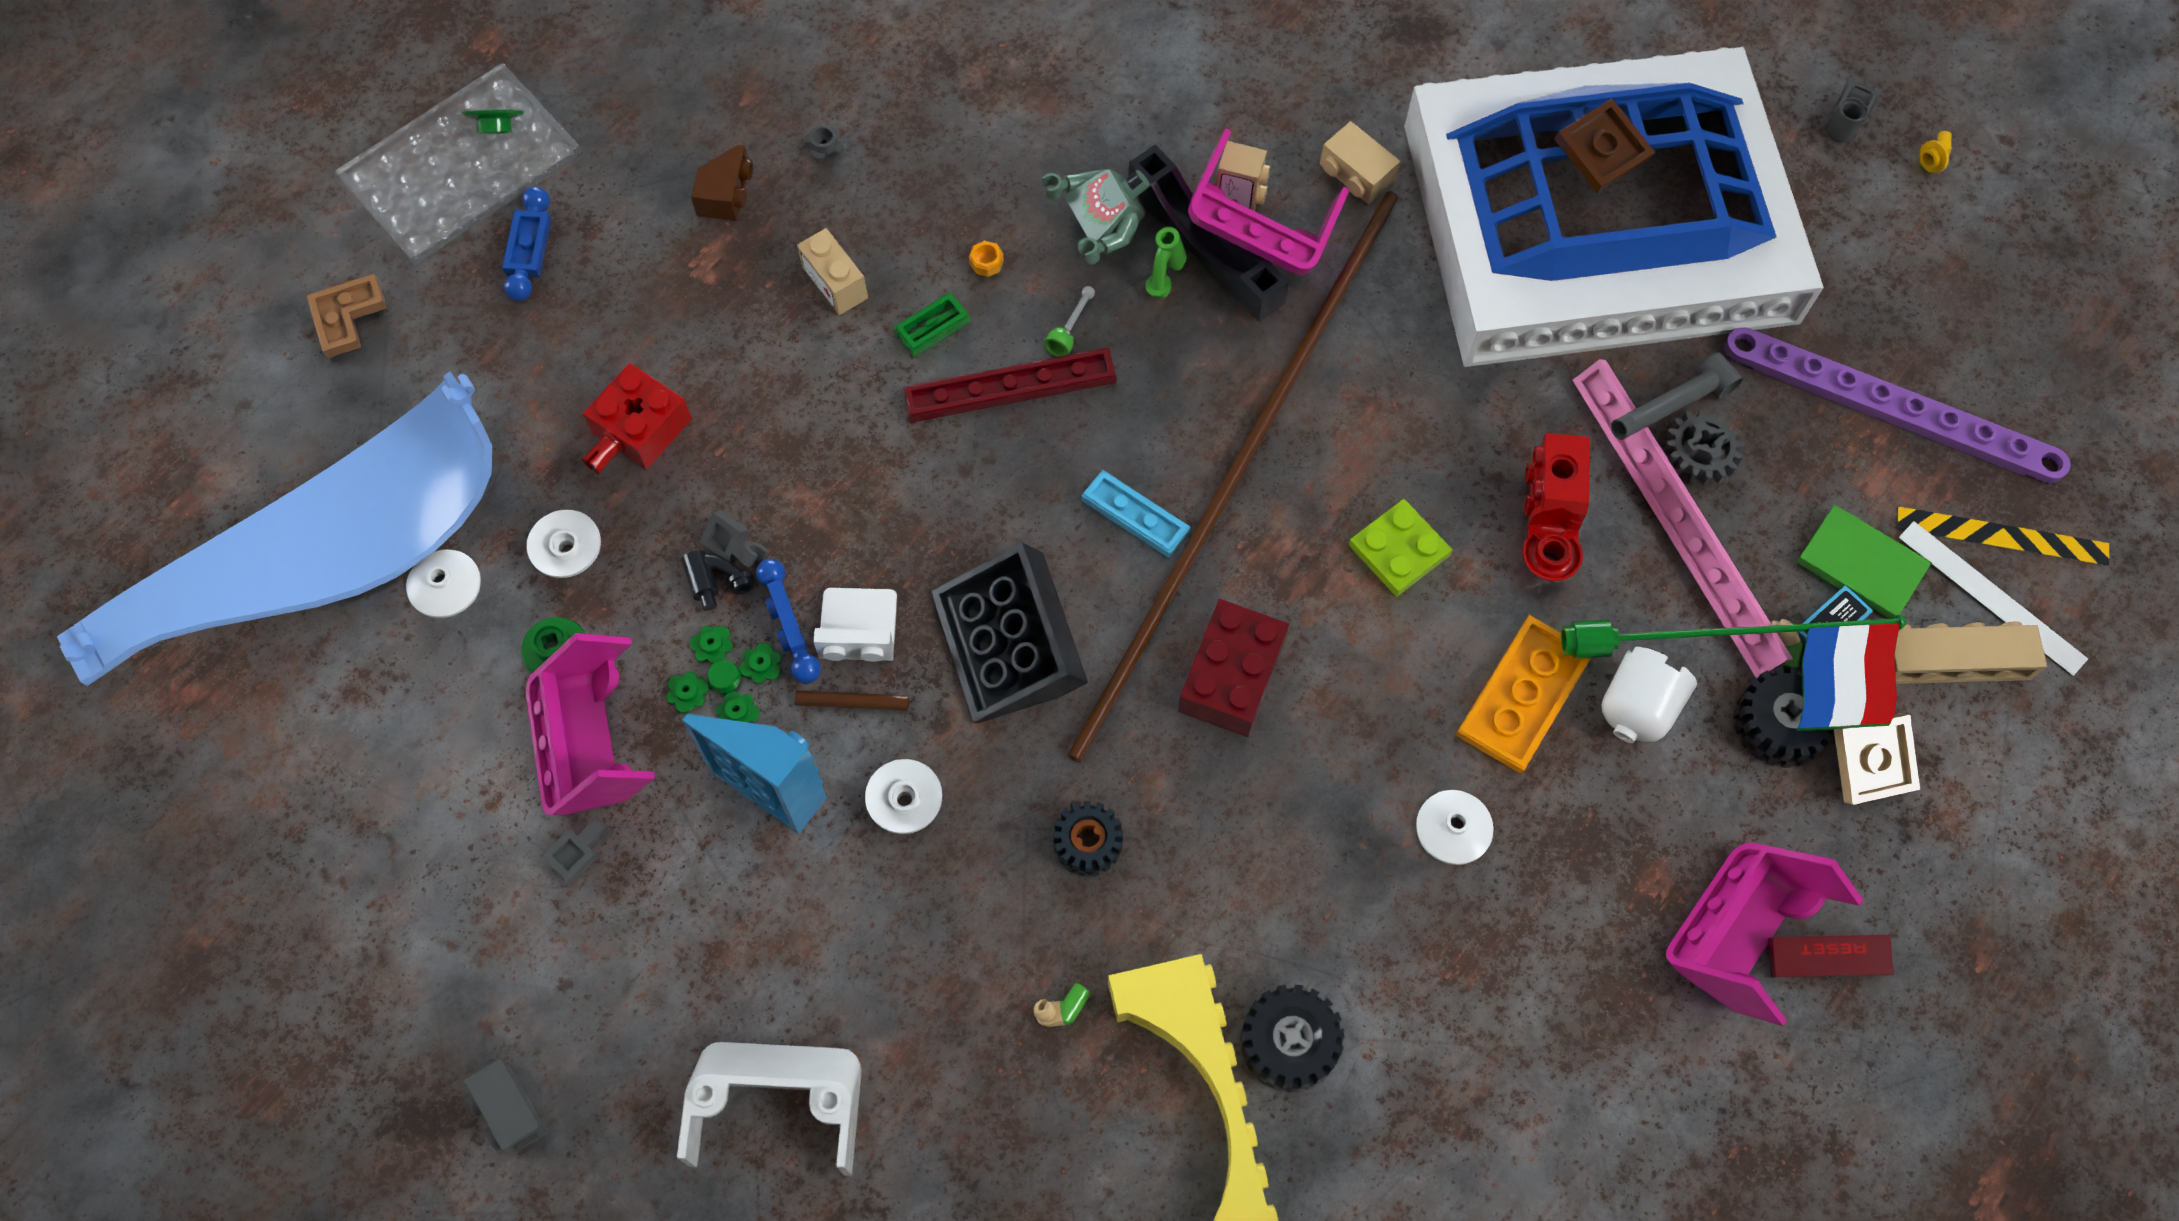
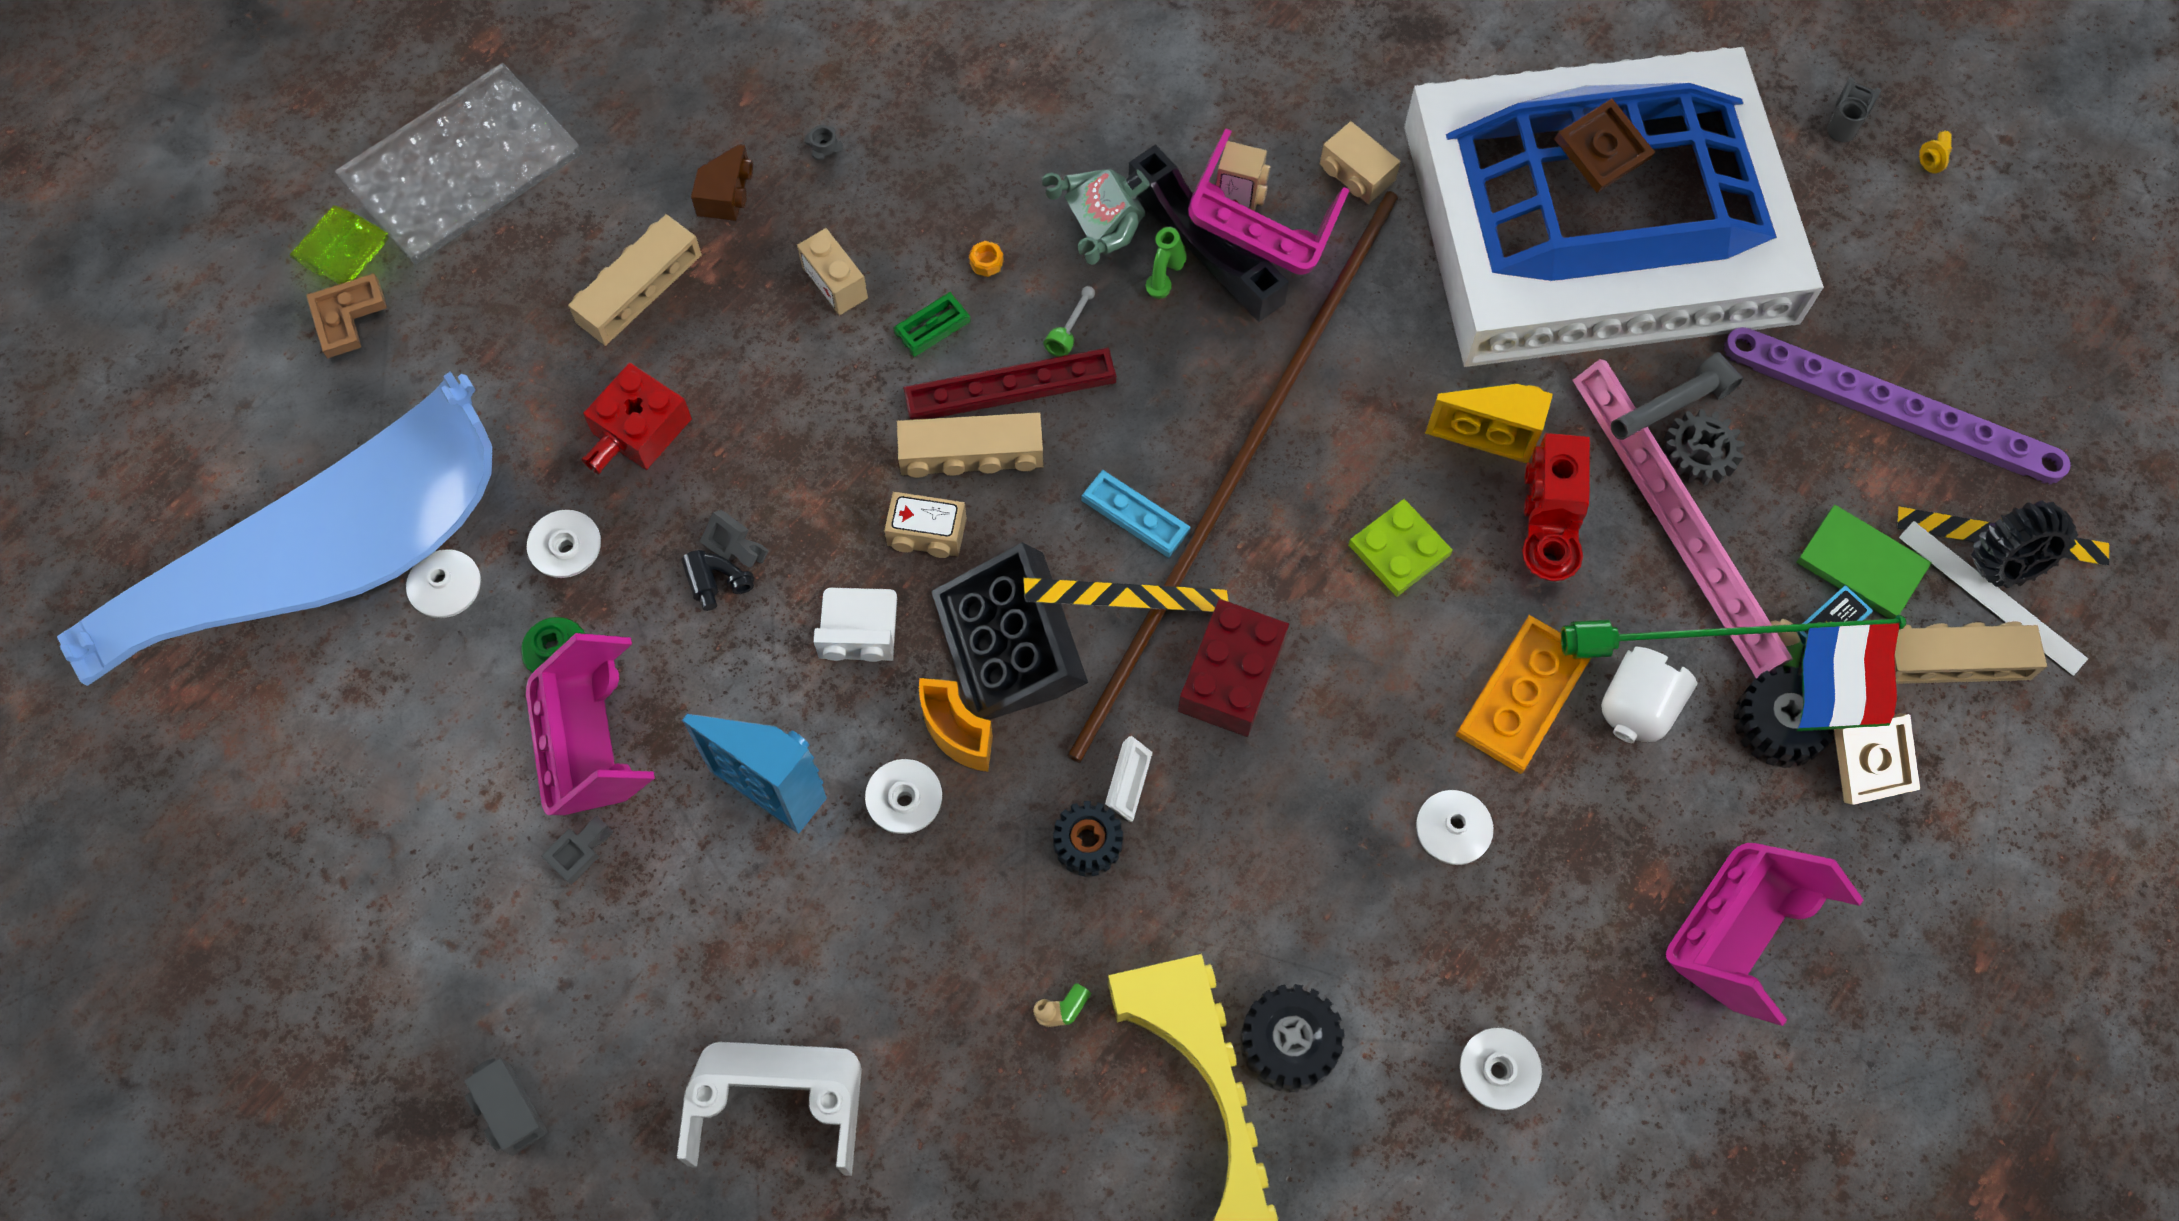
(340, 245): none -> clear neon green slope
(493, 120): green piece -> none
(526, 244): blue plate -> none
(635, 279): none -> tan brick
(723, 675): green plant -> none
(805, 667): blue plate -> none
(852, 700): reddish brown piece -> none
(925, 524): none -> brick
(954, 727): none -> light orange brick
(970, 444): none -> tan brick
(1122, 595): none -> sticker
(1128, 778): none -> white tile
(1492, 419): none -> yellow slope
(1517, 1059): none -> white dish
(1830, 956): dark red tile -> none
(2024, 544): none -> black gear

